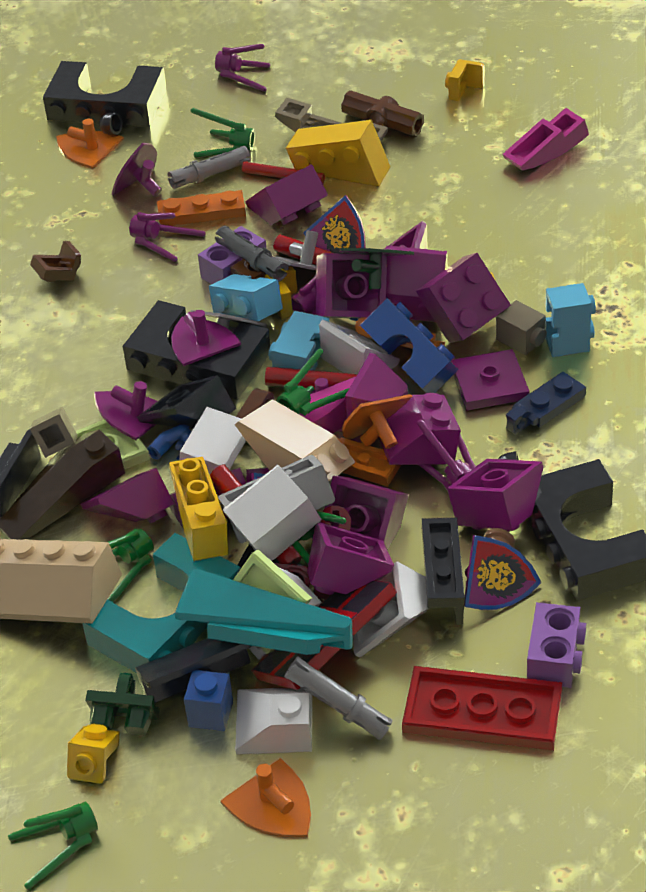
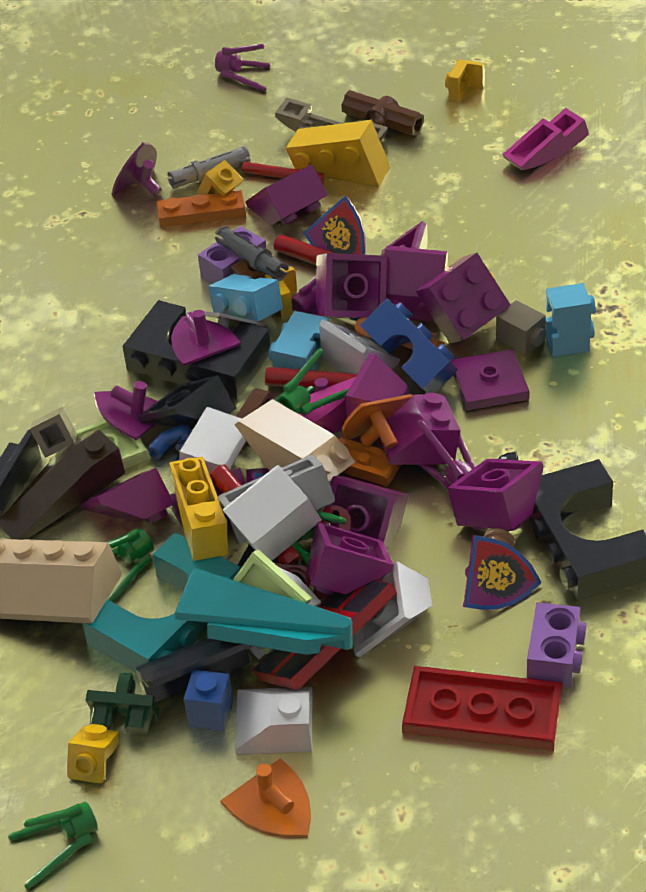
(58, 266): reddish brown bracket -> none
(87, 145): orange shield -> none
(111, 123): black hinge -> none
(136, 103): black arch -> none
(144, 228): magenta plant -> none
(220, 180): none -> yellow bracket
(237, 137): green plant -> none
(305, 251): light grey shield -> none
(350, 706): light grey pin -> none
(374, 264): dark green shield -> none
(443, 565): black panel -> none
(545, 403): dark blue hinge -> none

